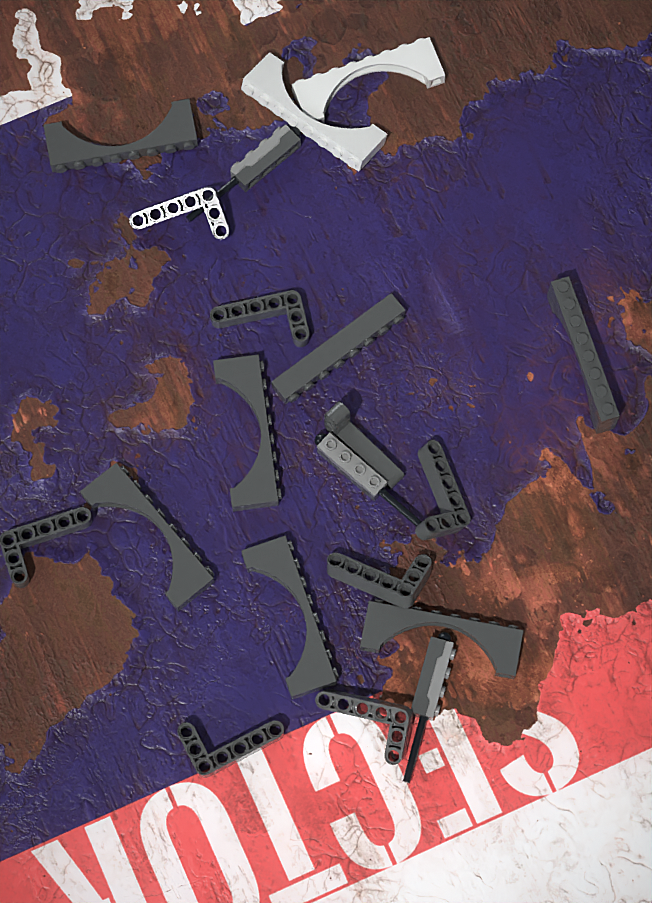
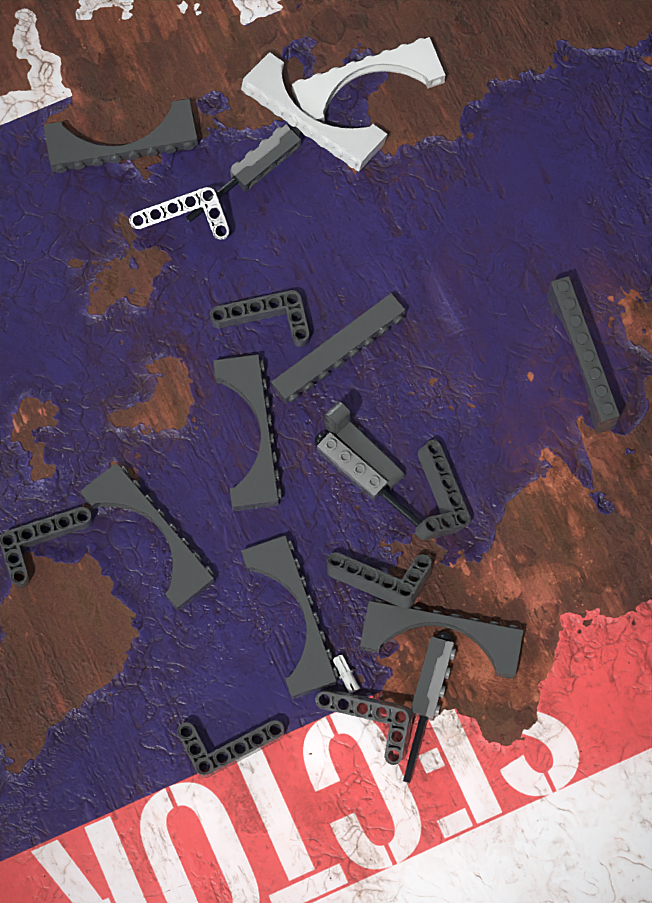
(346, 674): none -> white axle

